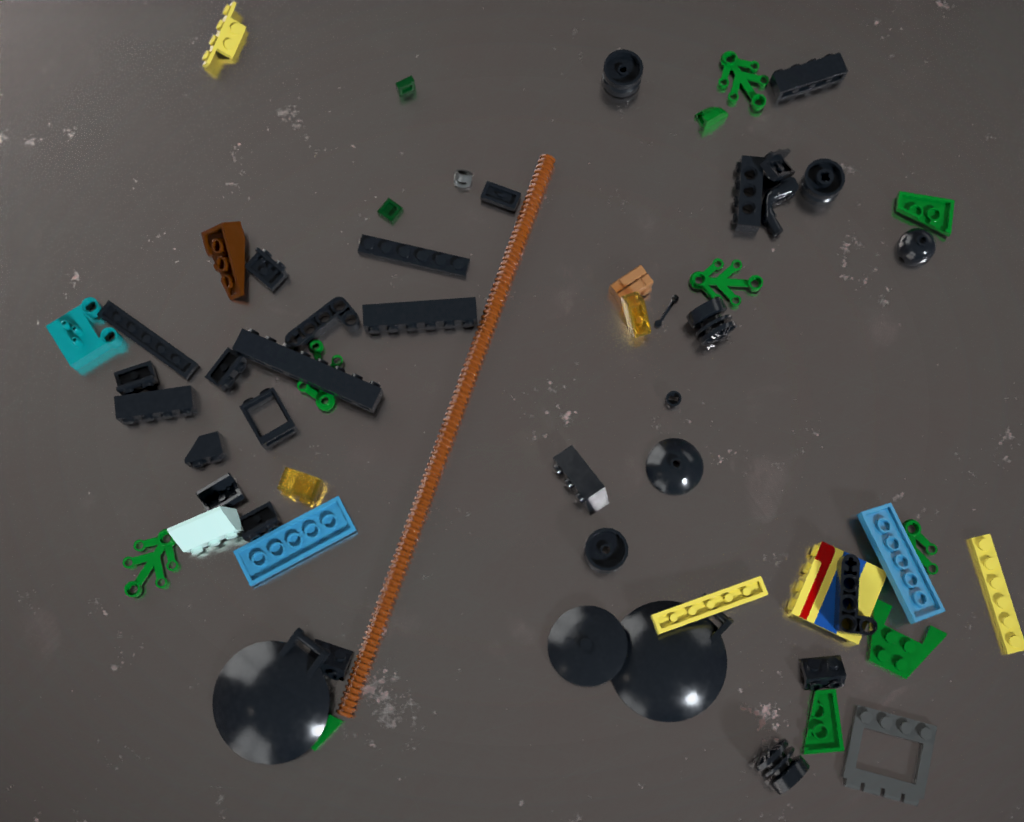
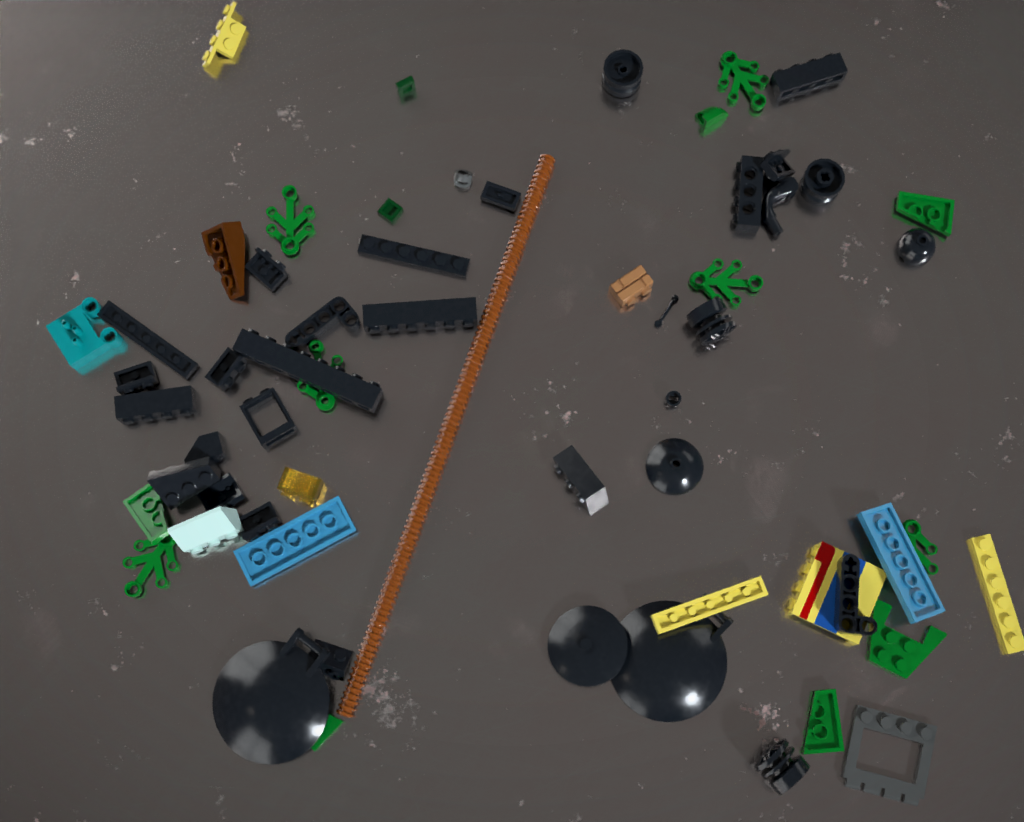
(148, 513): none -> green wing
(184, 481): none -> black wedge
(290, 223): none -> green plant
(594, 554): black wheel -> none
(636, 314): clear yellow brick -> none
(823, 672): black bracket -> none

